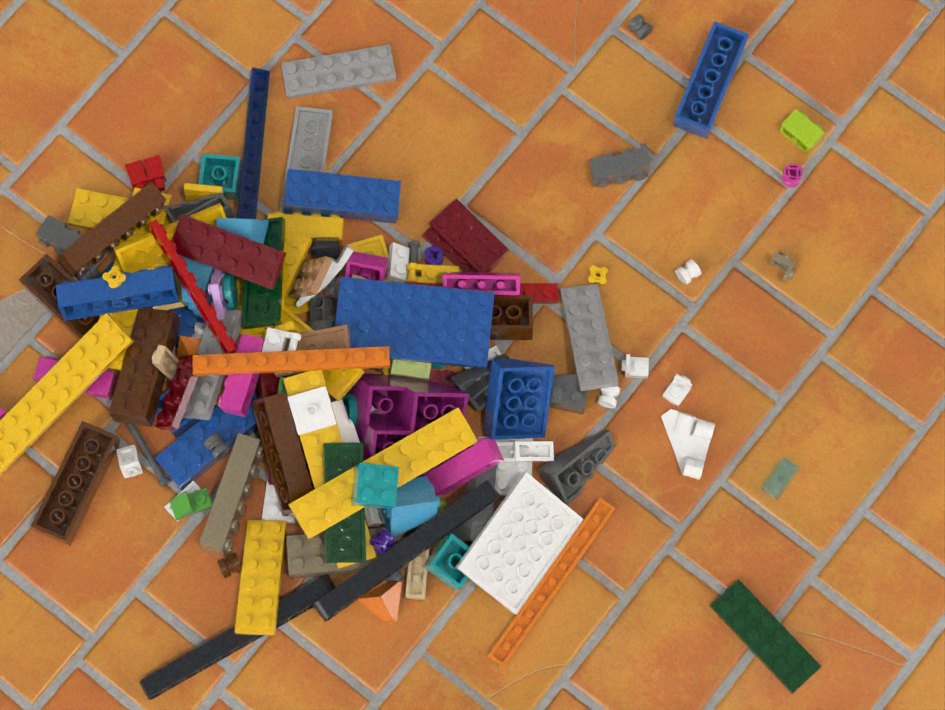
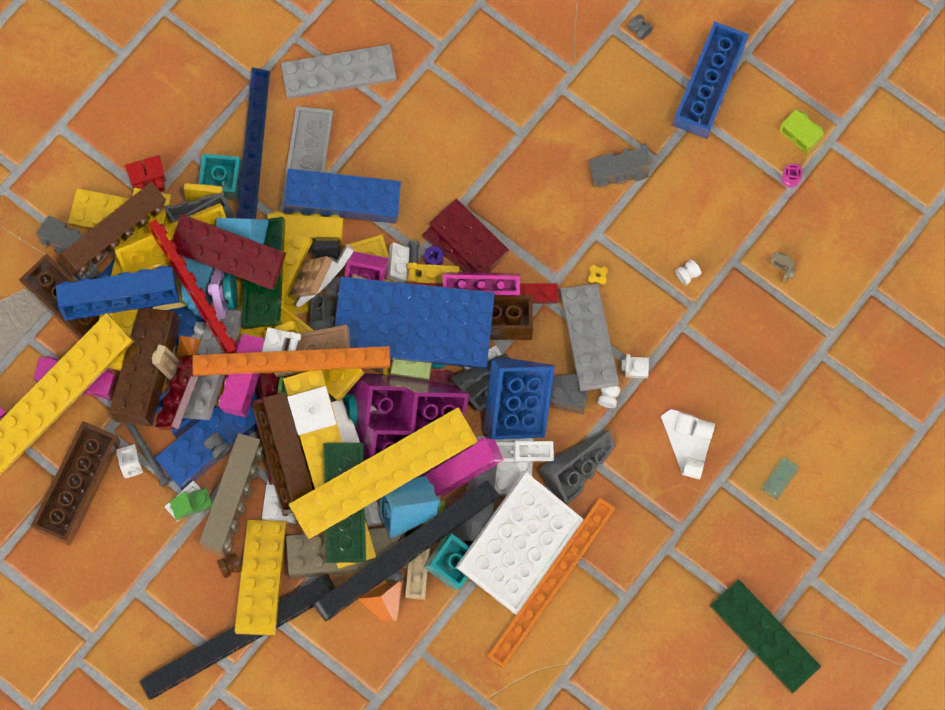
(115, 271): yellow plate -> none
(375, 485): teal brick -> none
(382, 541): dark purple wheel -> none
(677, 390): white bracket -> none

